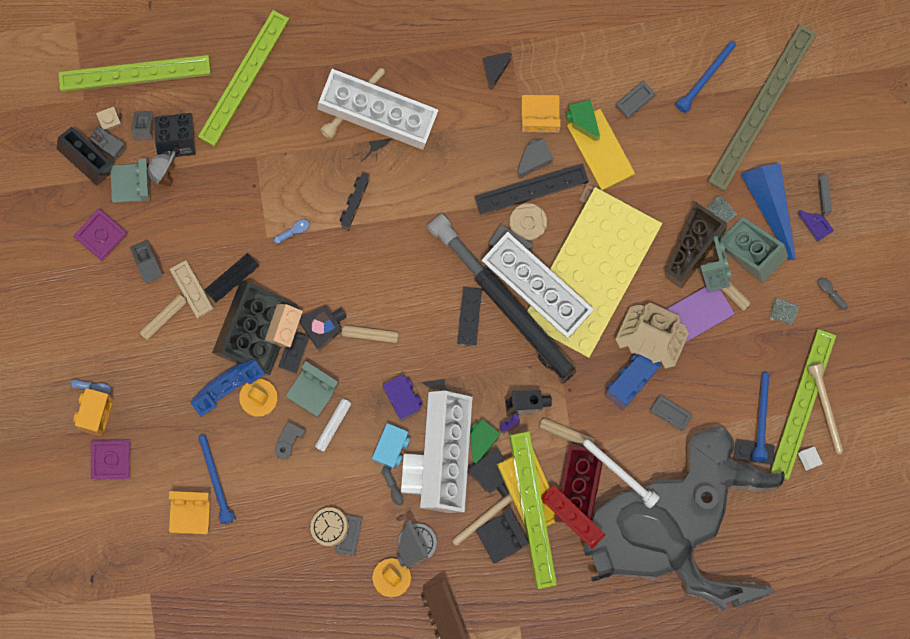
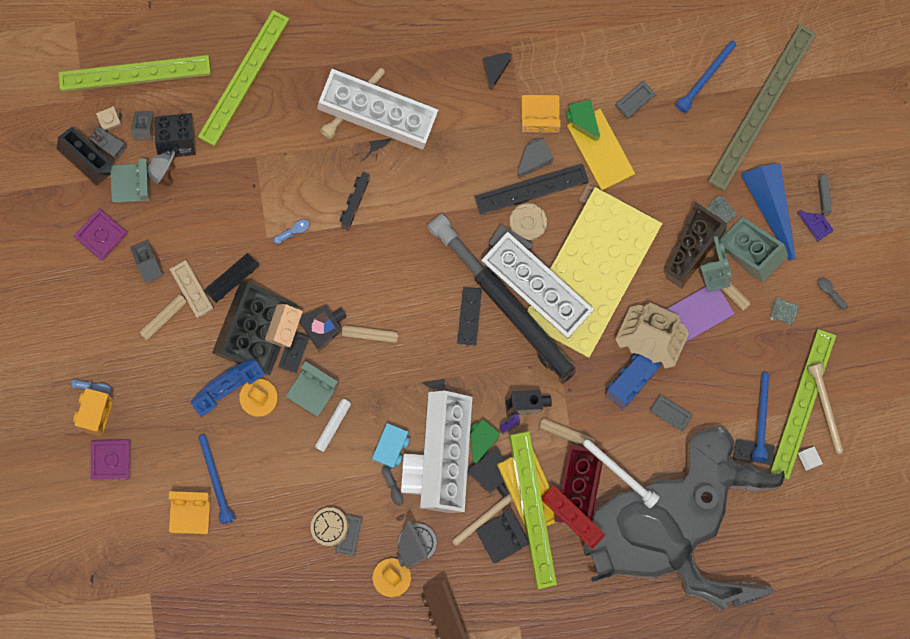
(287, 439): dark grey leg -> none
(402, 397): dark purple brick -> none

